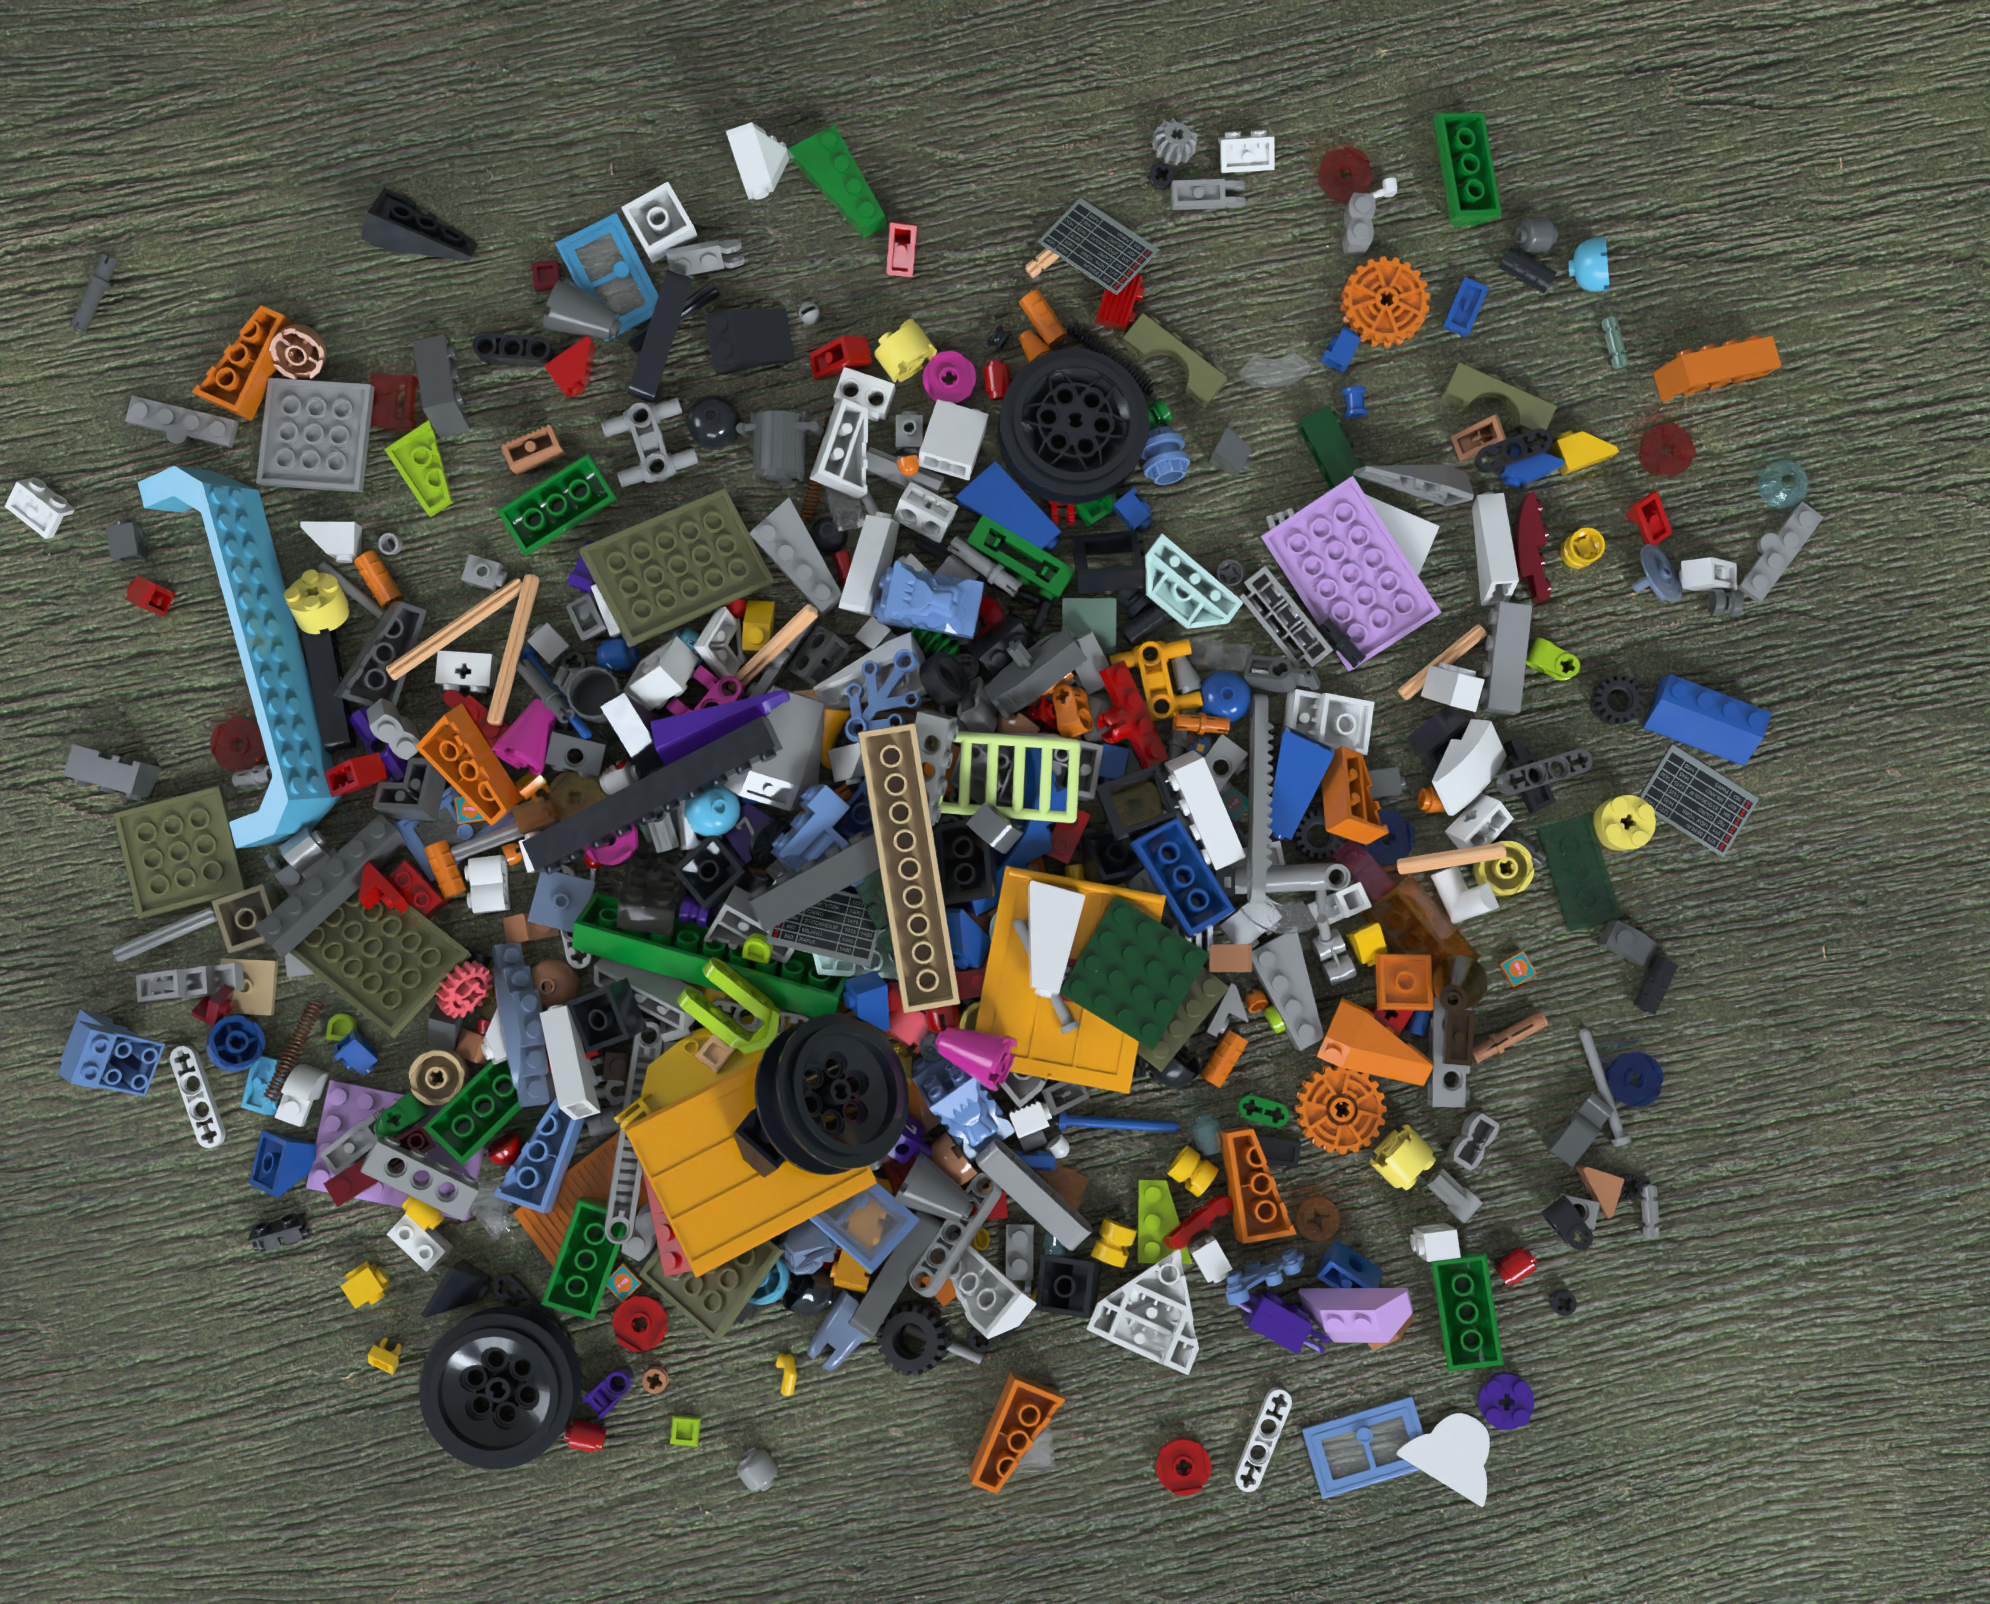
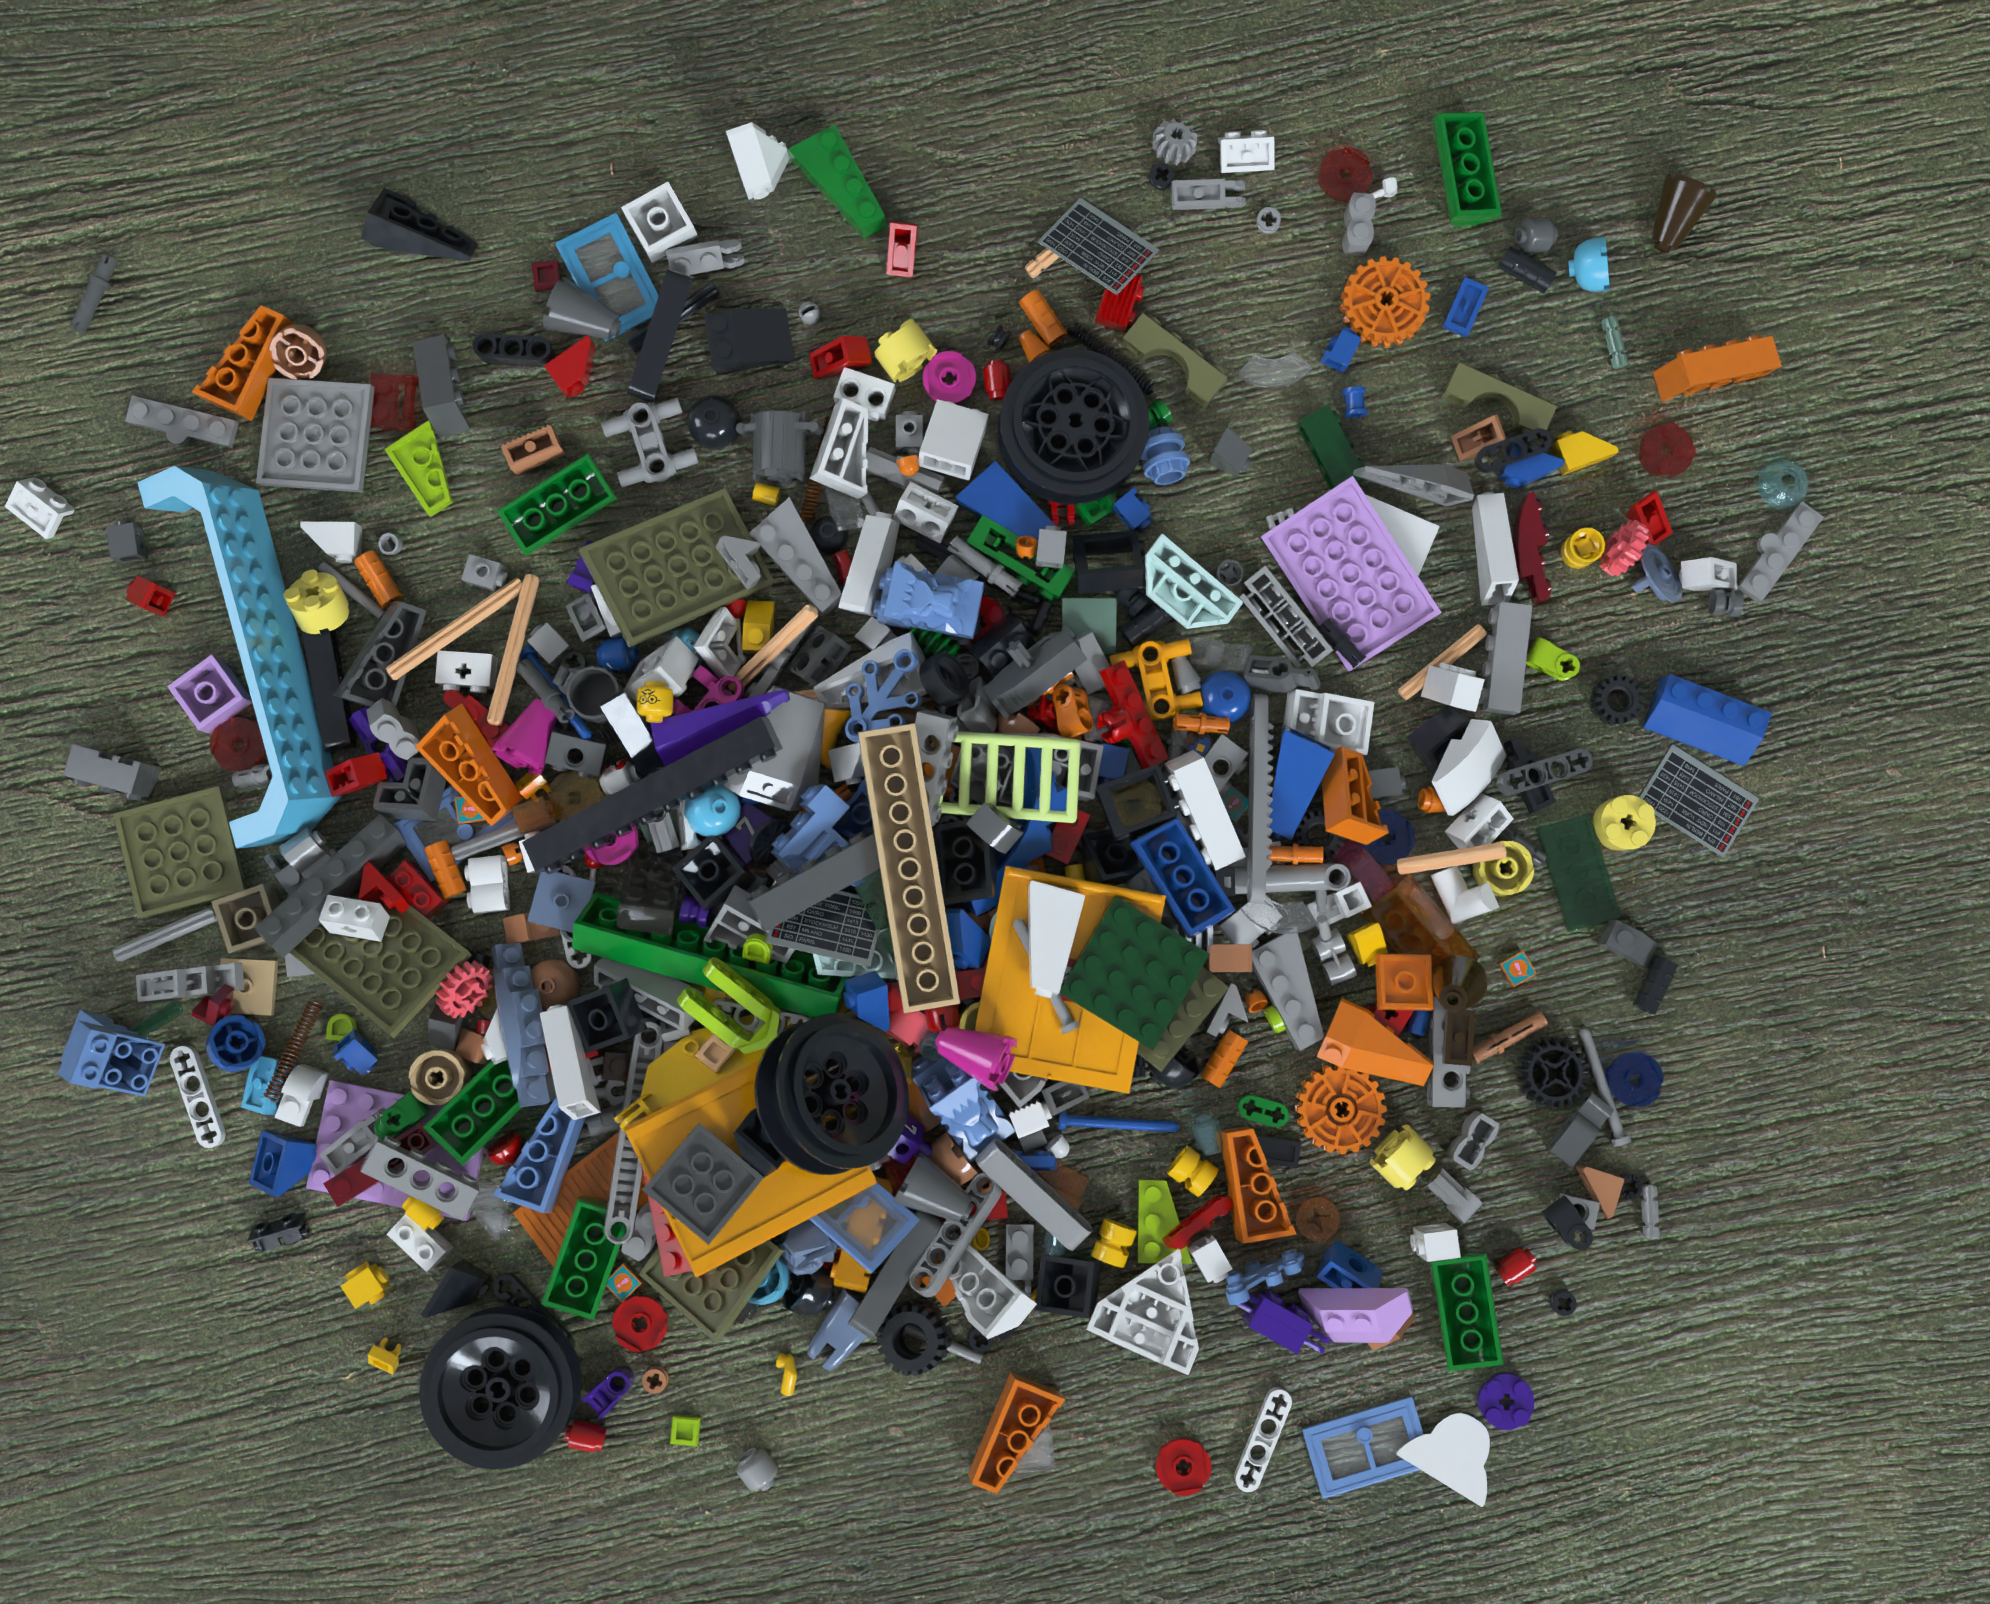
(158, 1019): none -> clear green axle
(210, 693): none -> lavender brick
(354, 918): none -> white brick
(654, 701): none -> yellow head
(703, 1183): none -> dark grey plate
(736, 554): none -> light grey slope
(766, 494): none -> yellow hinge
(1026, 546): none -> orange hinge
(1051, 547): none -> light grey brick
(1262, 224): none -> light grey bush
(1296, 854): none -> orange pin
(1560, 1064): none -> black gear
(1624, 548): none -> coral gear
(1679, 210): none -> dark brown cone

